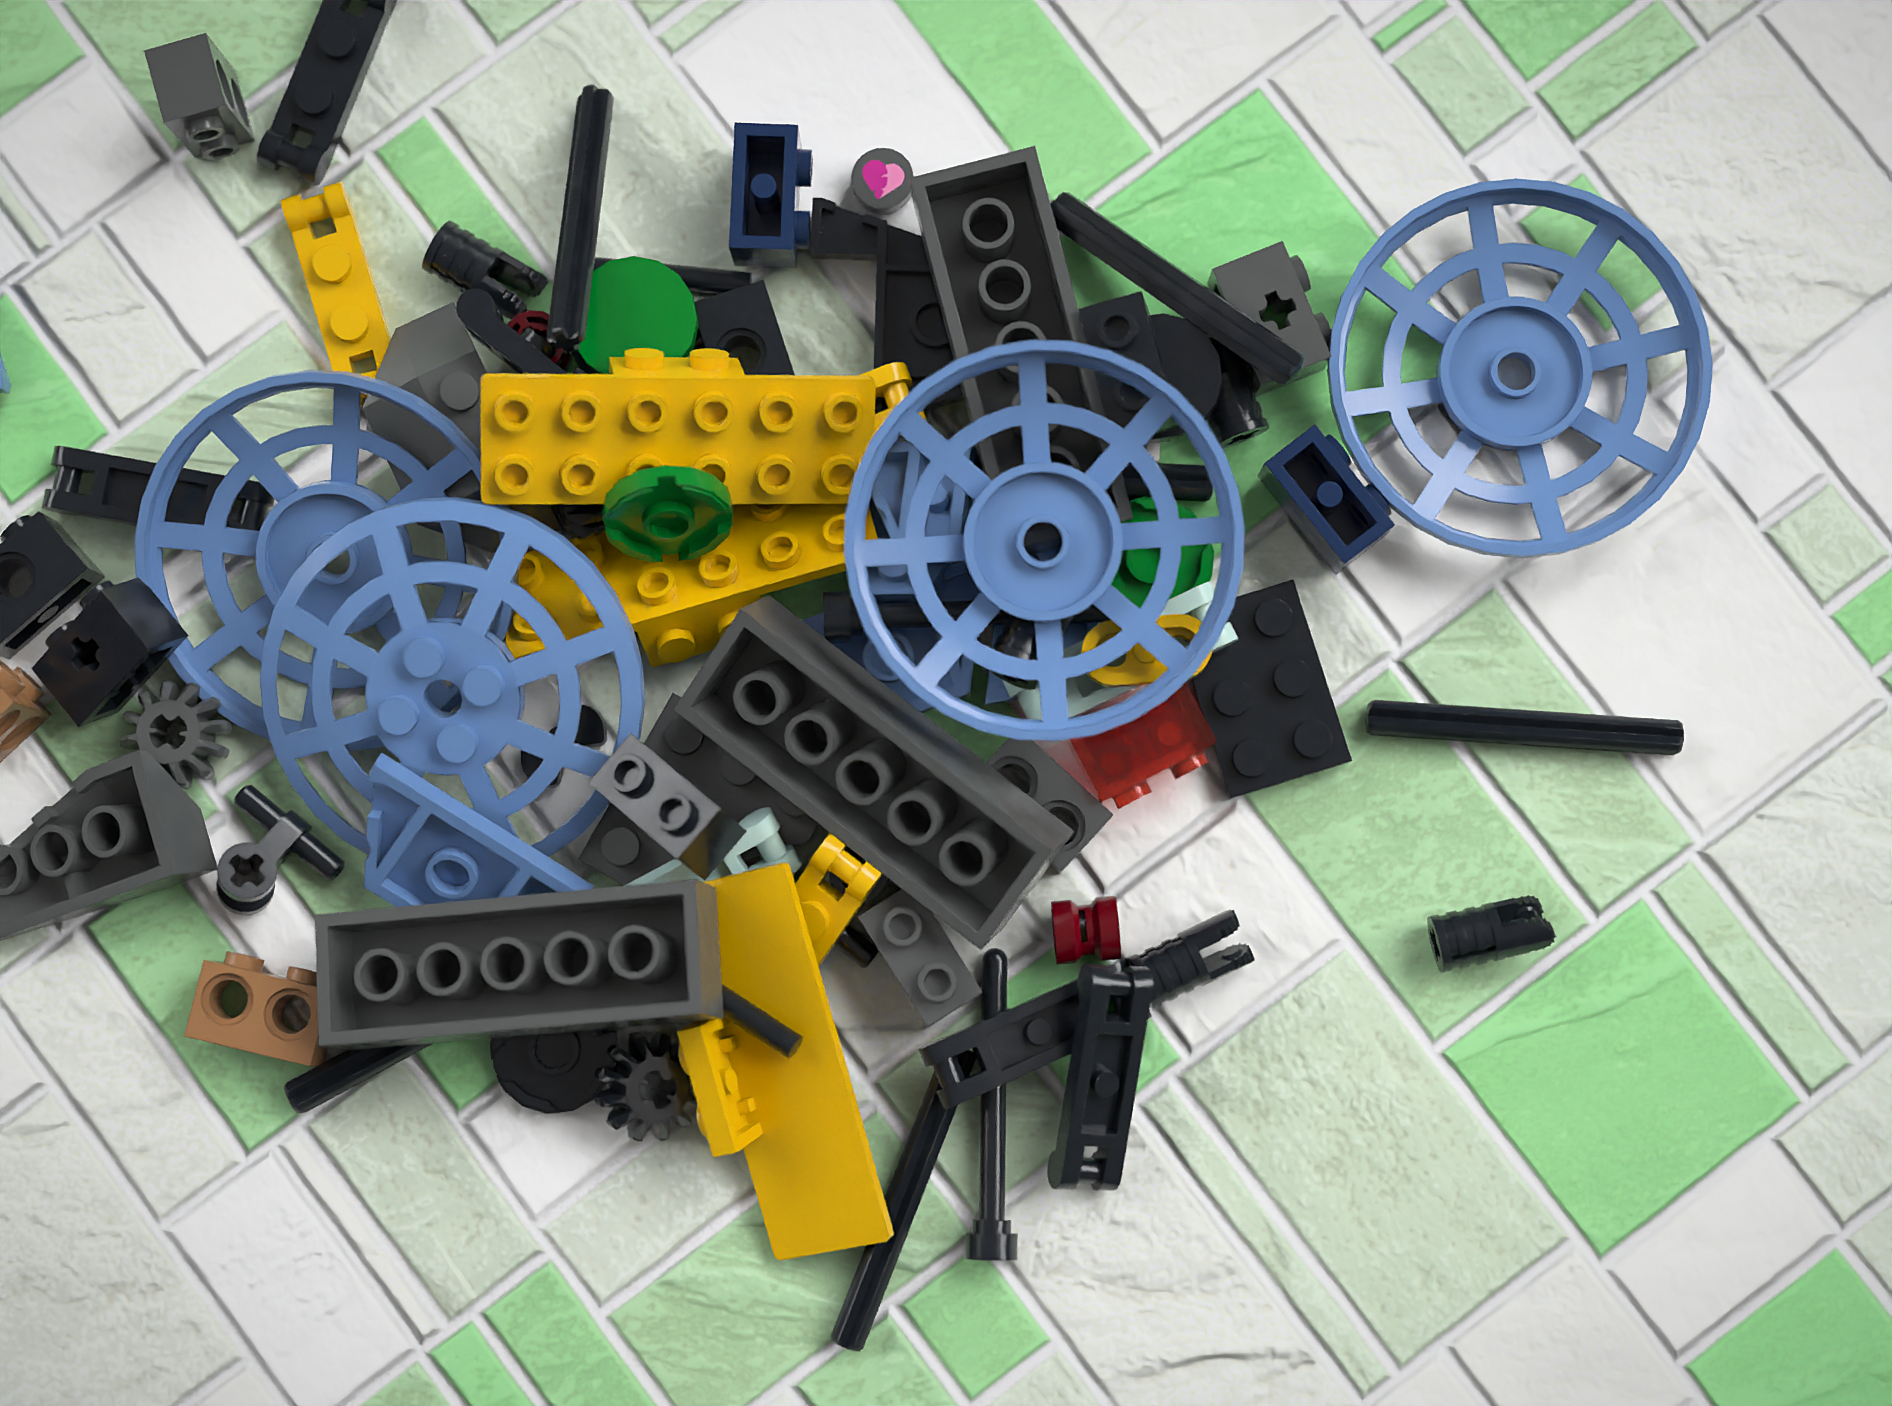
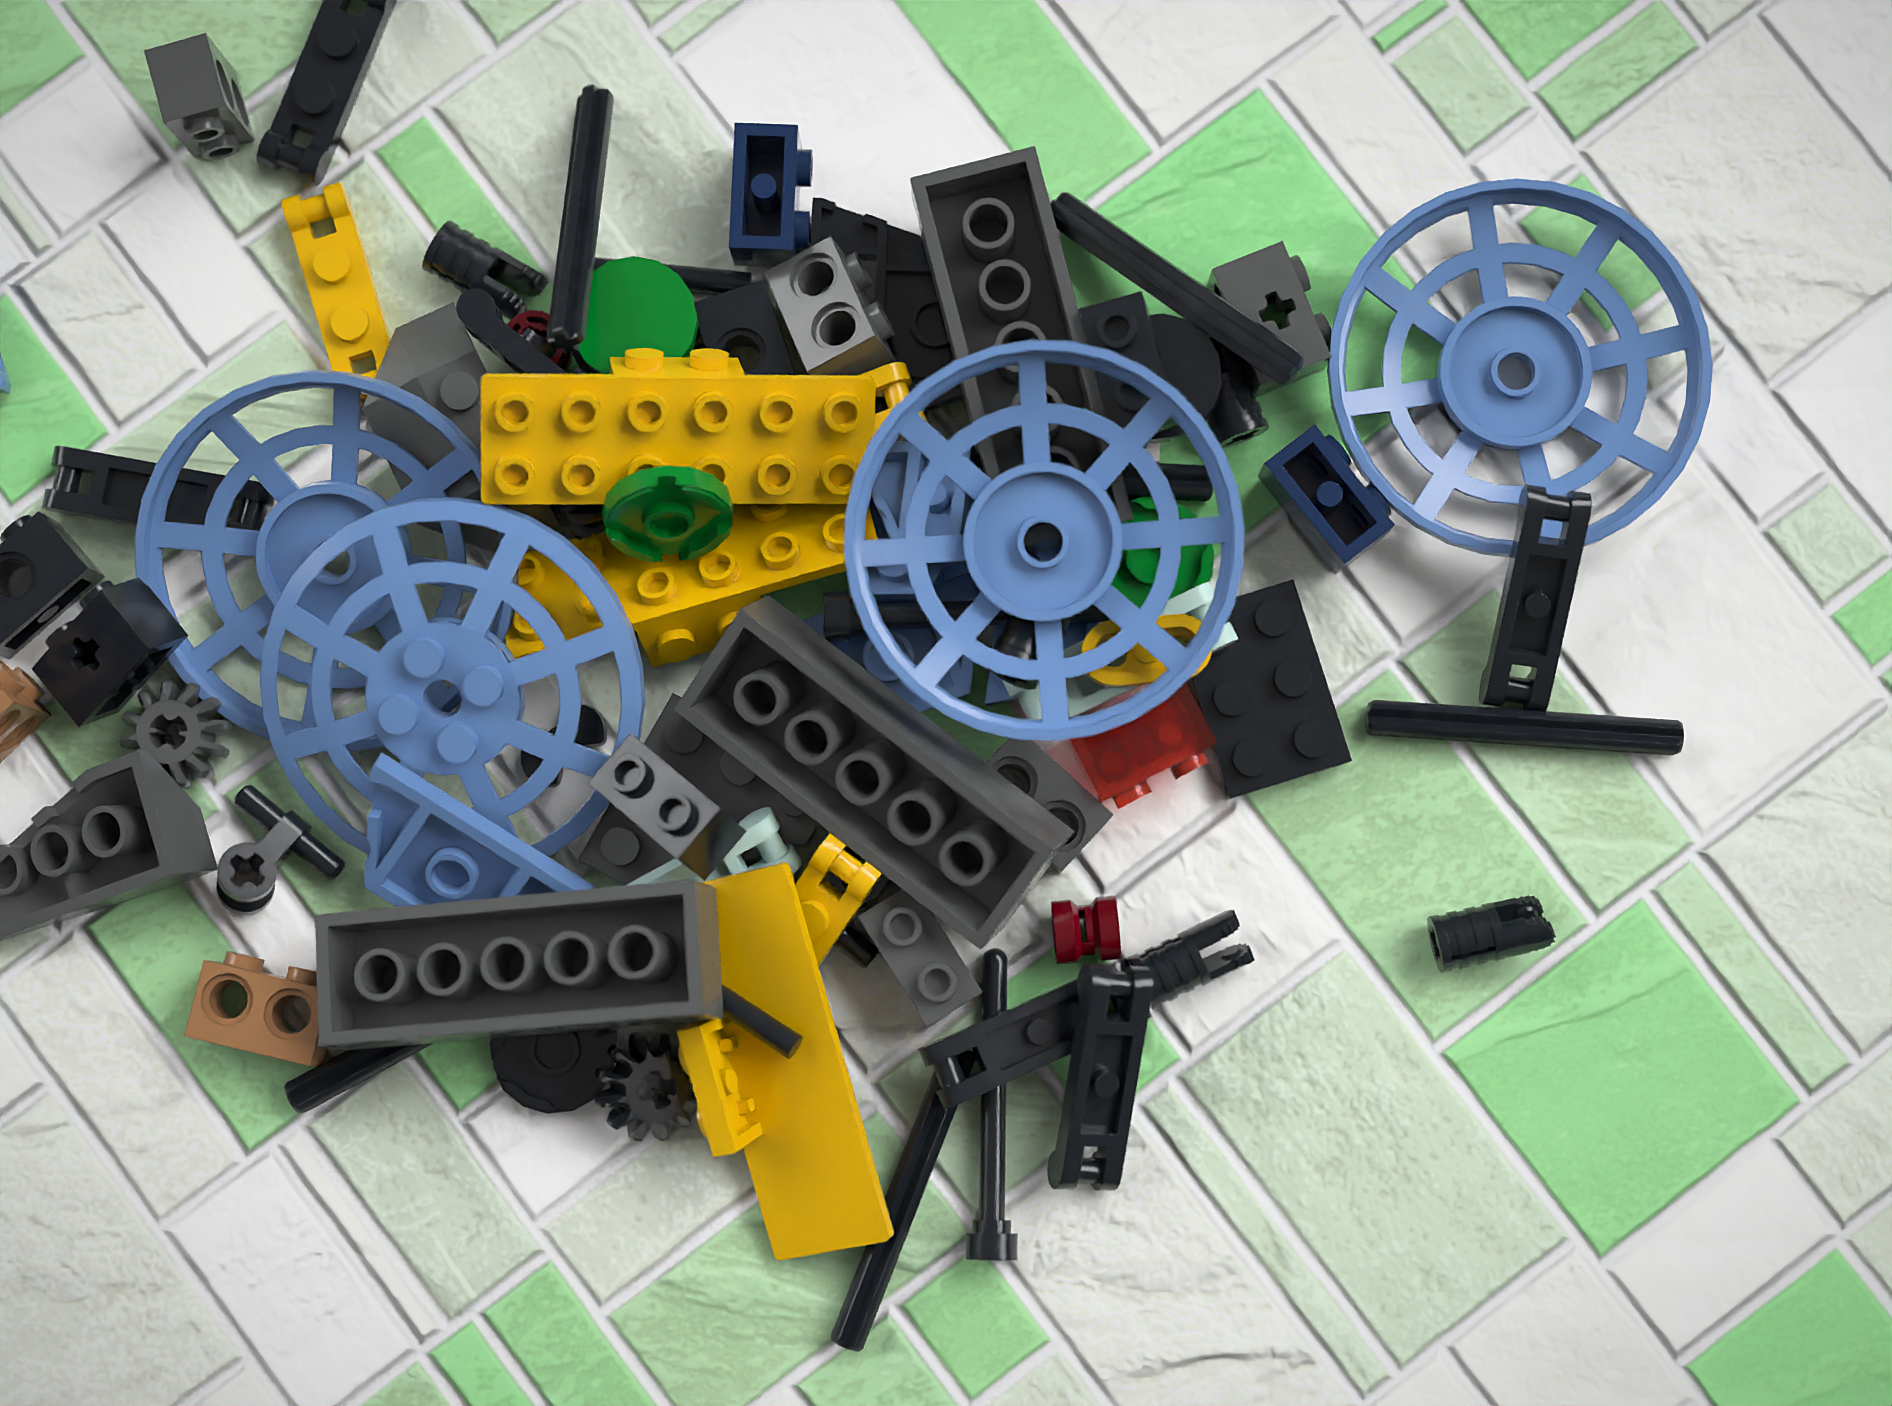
(824, 320): none -> dark grey brick
(882, 180): dark grey tile -> none
(1536, 598): none -> black plate

